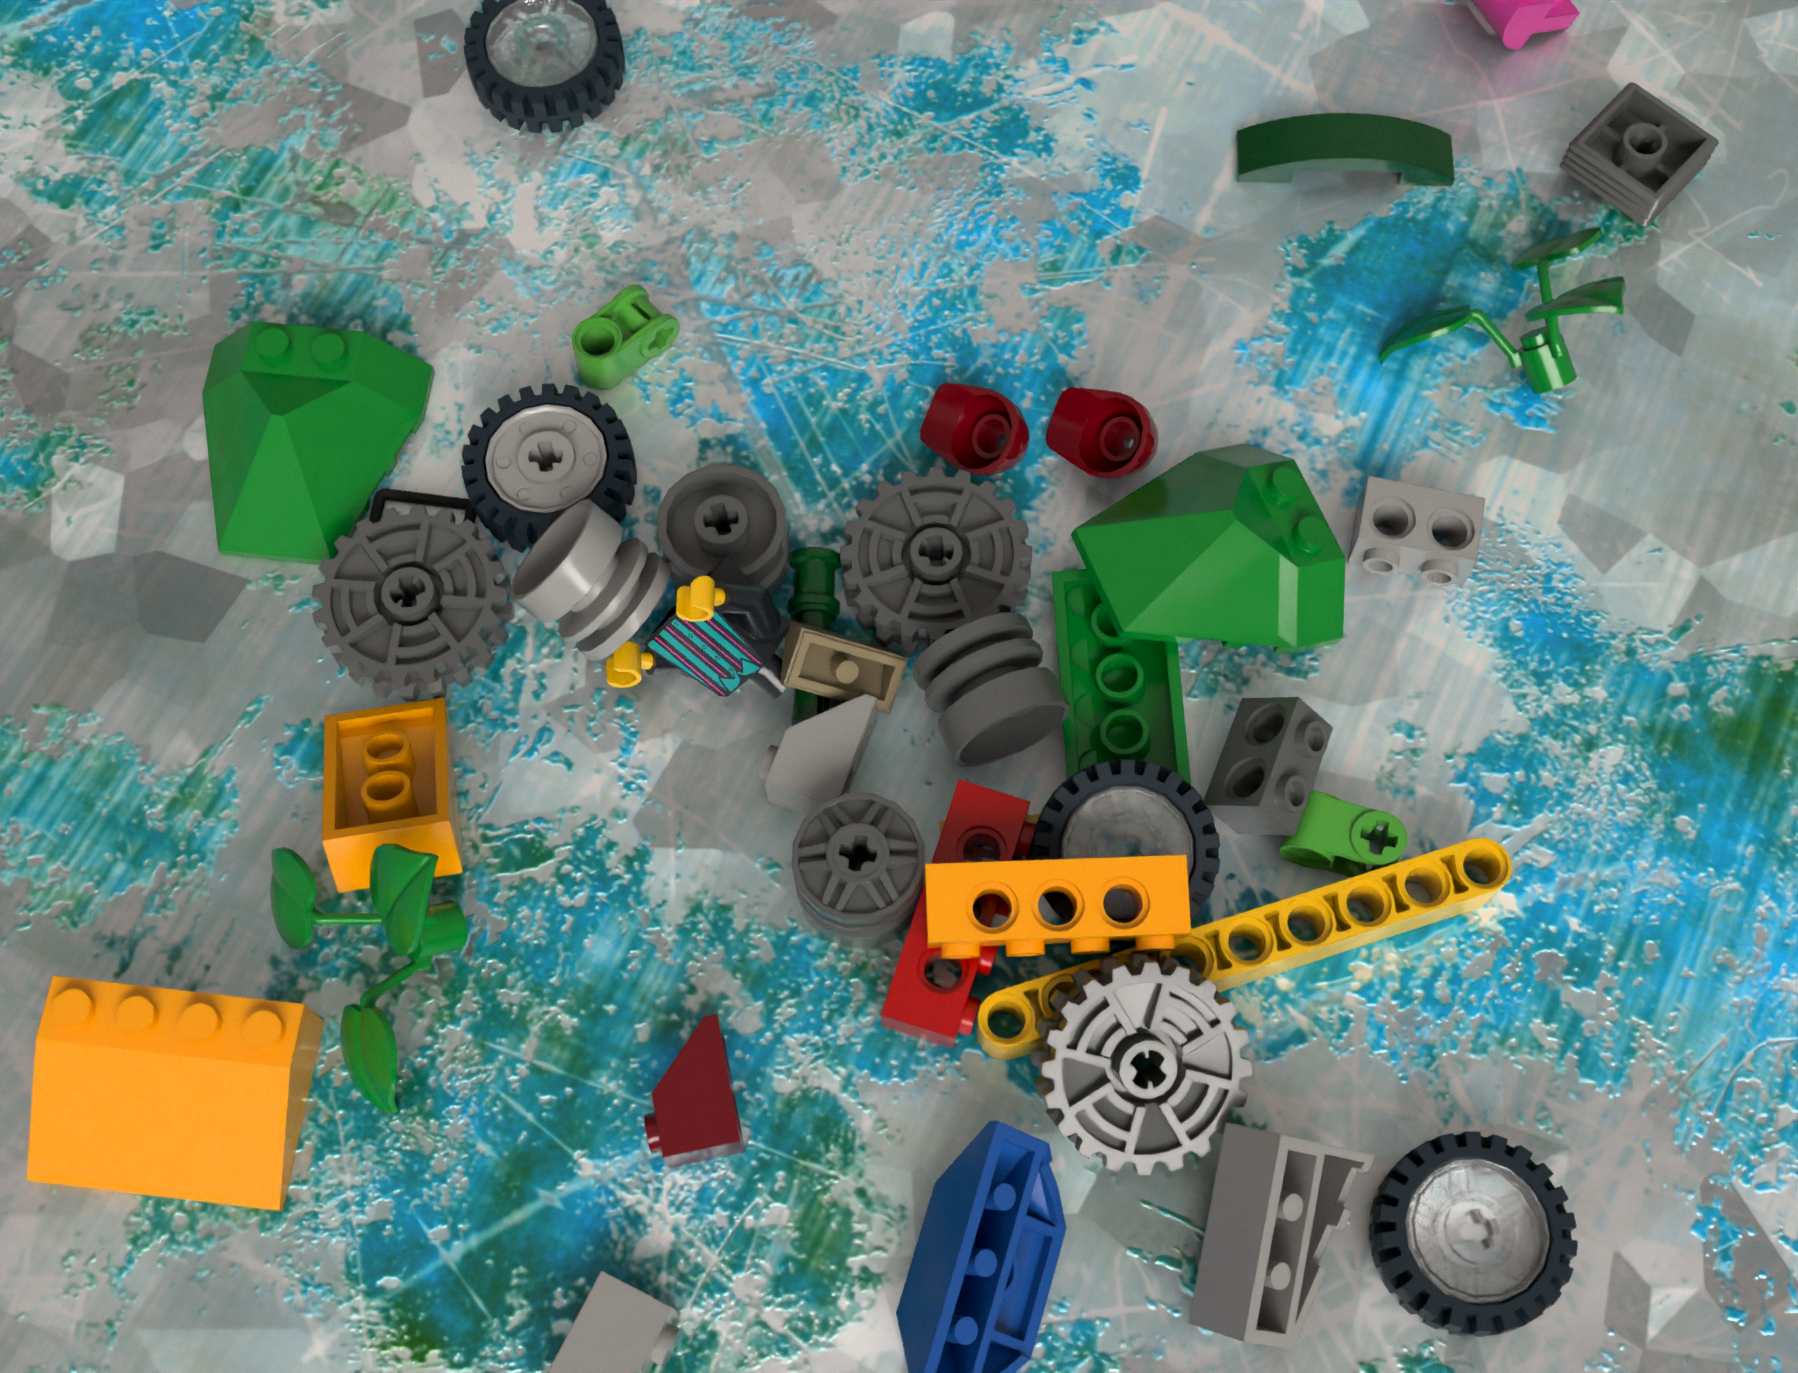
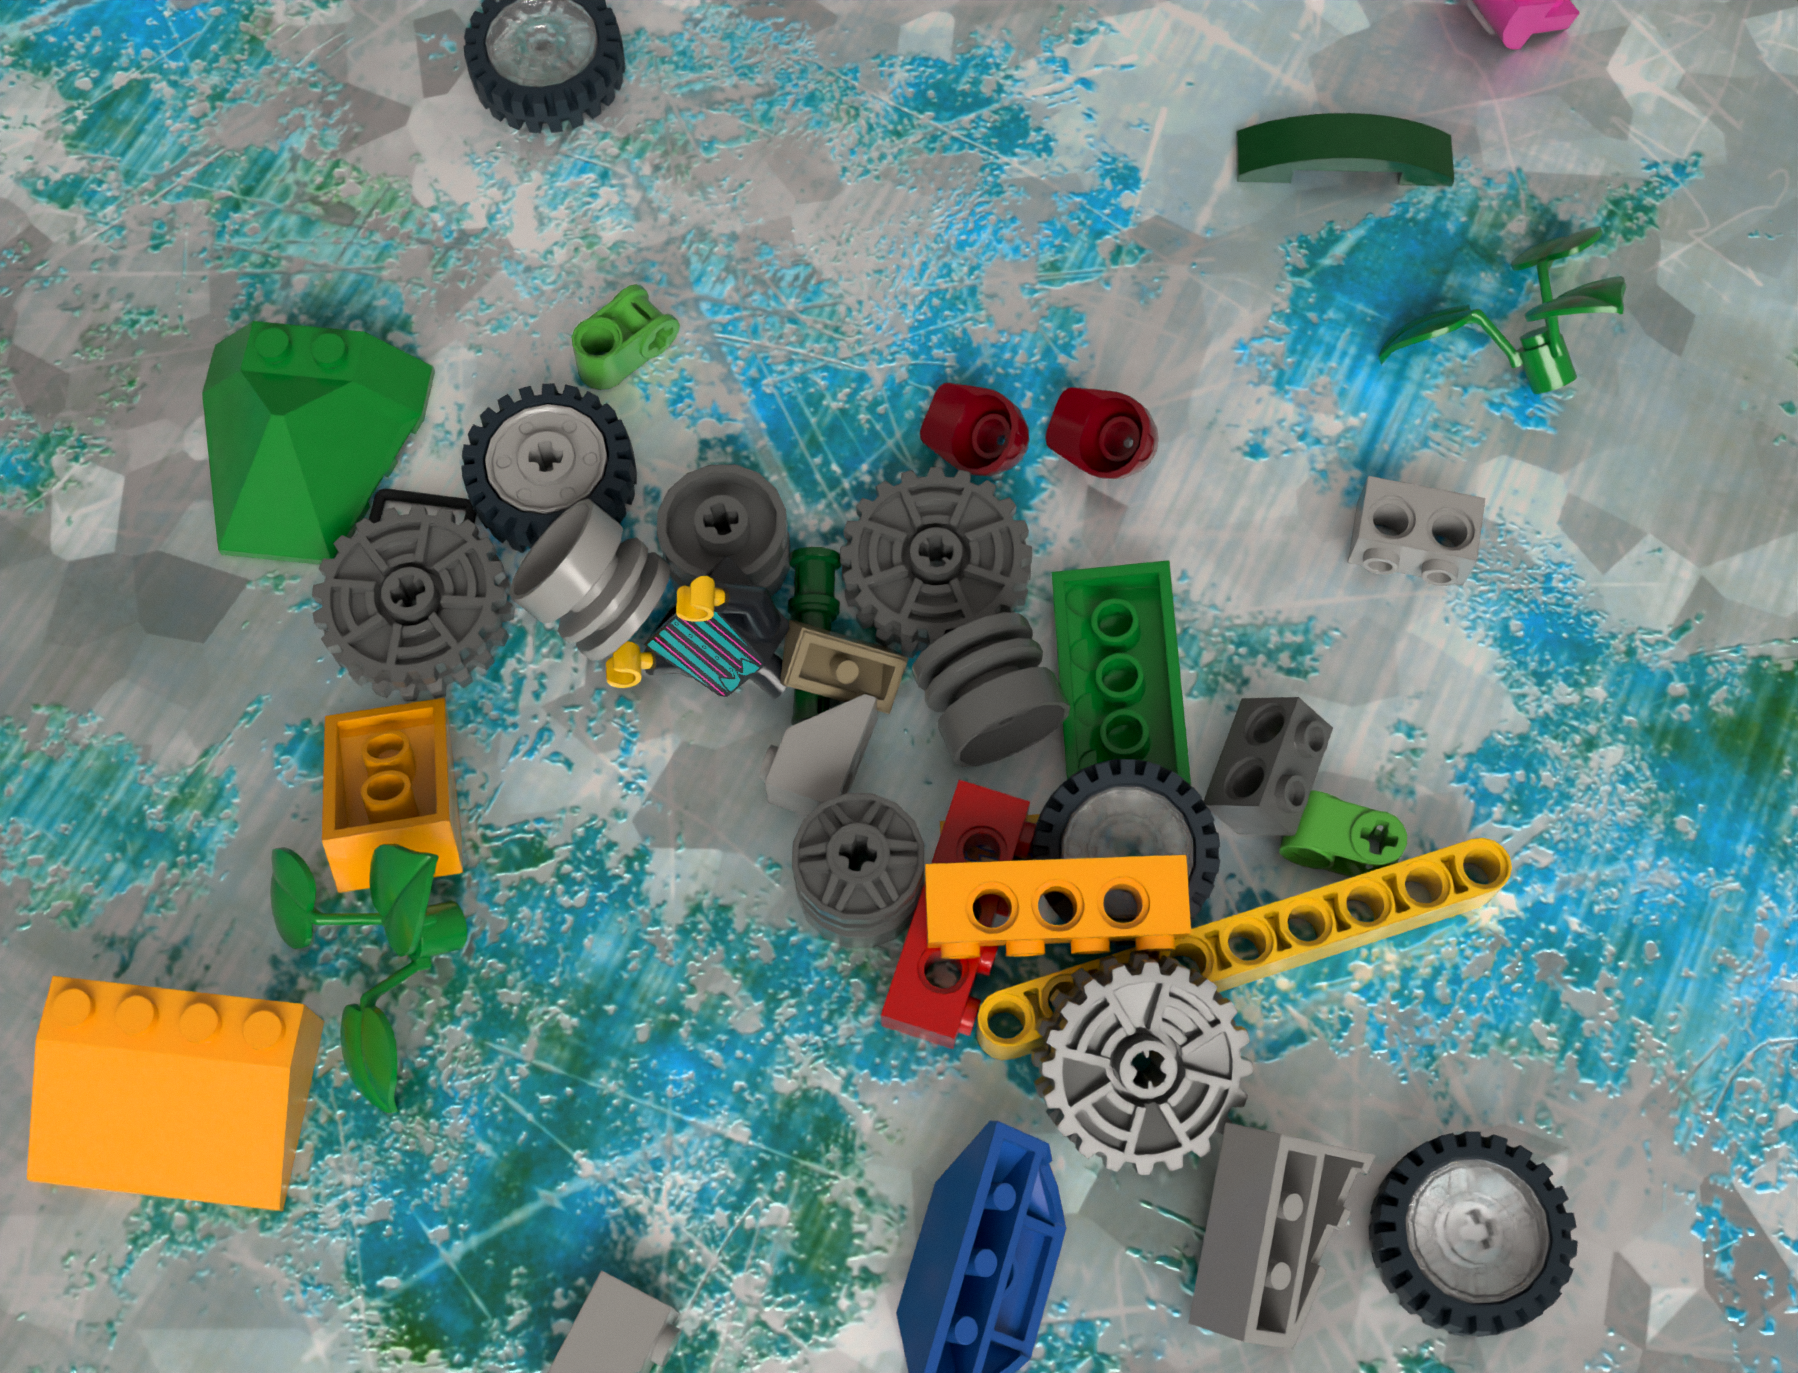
(696, 1102): dark red slope -> none
(1220, 554): green wedge -> none
(1638, 154): dark grey brick -> none

